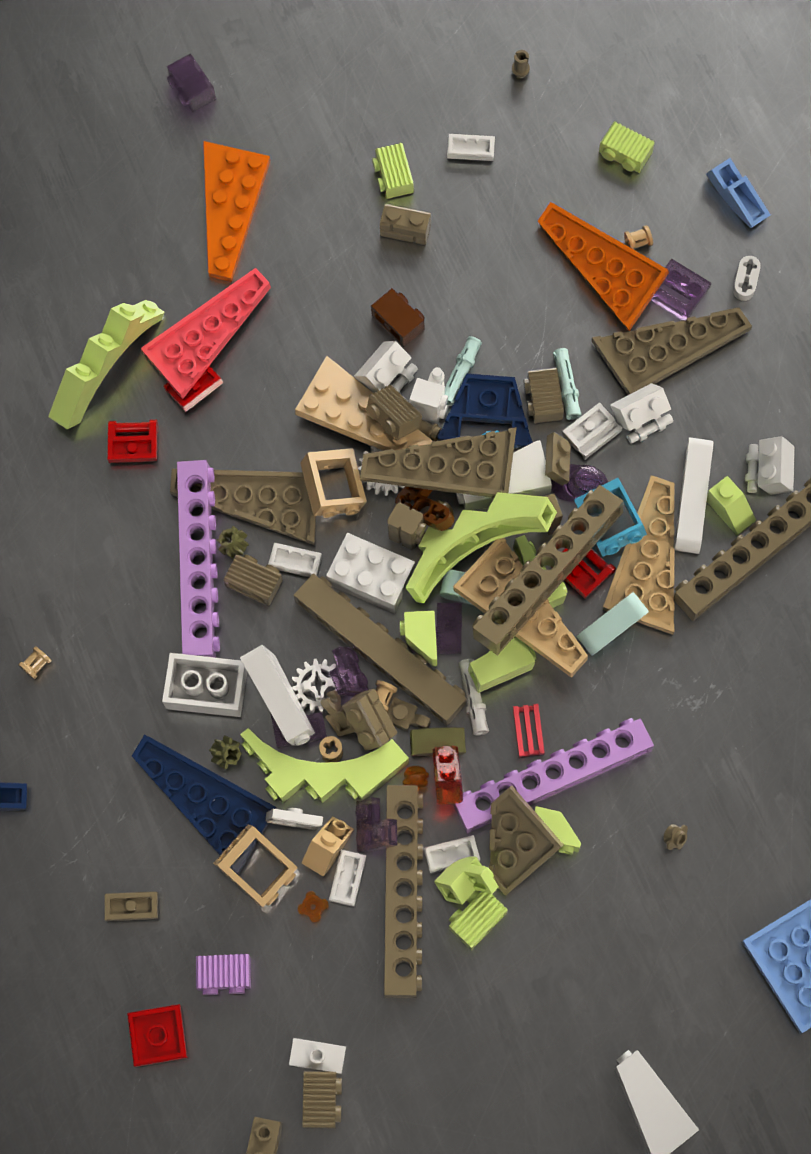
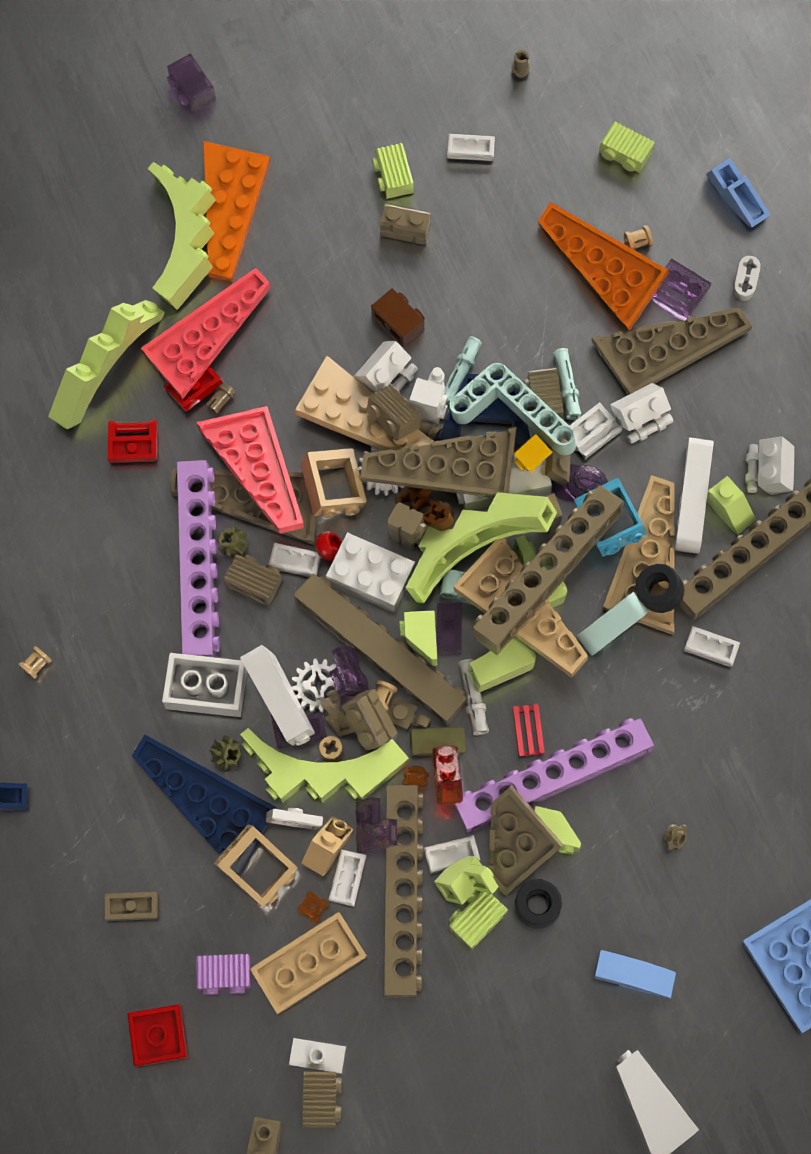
(187, 261): none -> yellowish green arch
(220, 398): none -> dark tan pin
(253, 455): none -> coral wing
(308, 963): none -> tan plate
(328, 545): none -> red plate
(517, 403): none -> light aqua beam
(531, 454): none -> yellow brick
(542, 887): none -> black tyre
(586, 580): red plate -> none
(634, 974): none -> light blue slope
(653, 575): none -> black tyre
(711, 646): none -> white plate

